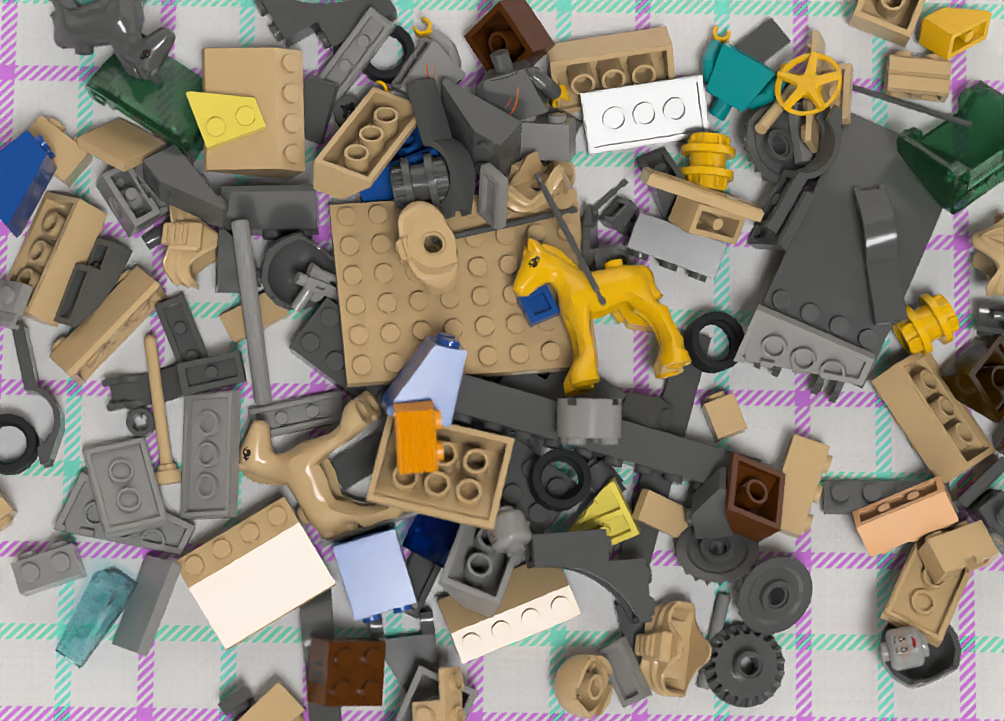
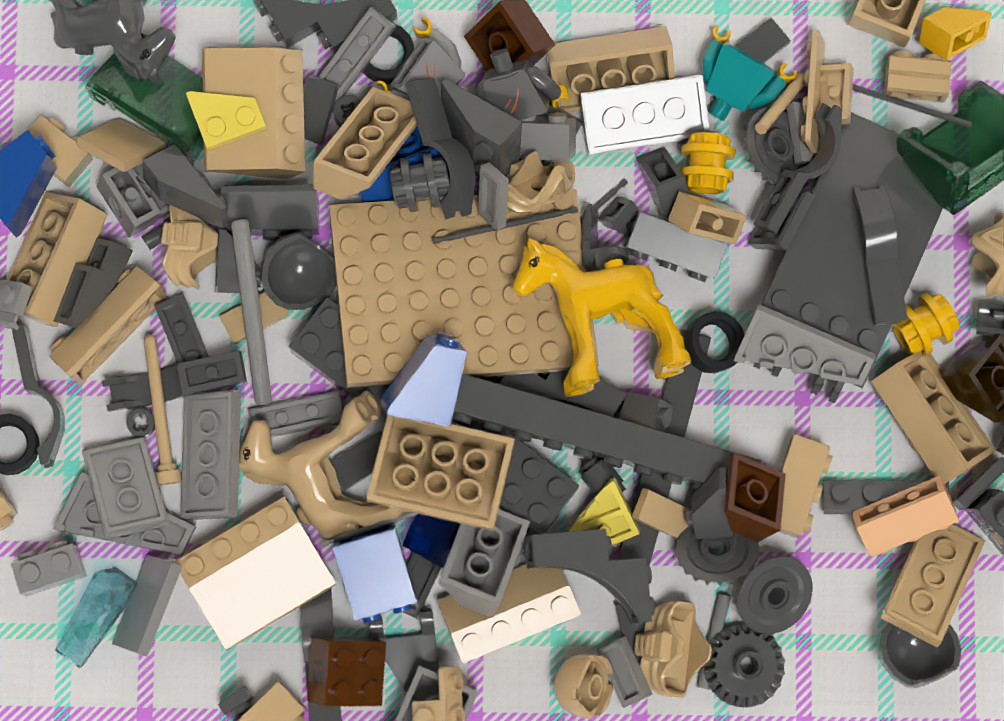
(315, 286): light grey piece -> none
(416, 437): light orange brick -> none
(437, 270): tan piece -> none
(510, 532): light grey head -> none
(538, 306): blue plate -> none
(570, 239): dark grey piece -> none
(580, 467): black tyre -> none
(589, 419): light grey brick -> none
(701, 194): tan tile -> none
(723, 416): tan brick -> none
(809, 84): yellow wheel -> none
(904, 648): light grey head -> none
(963, 547): tan brick -> none

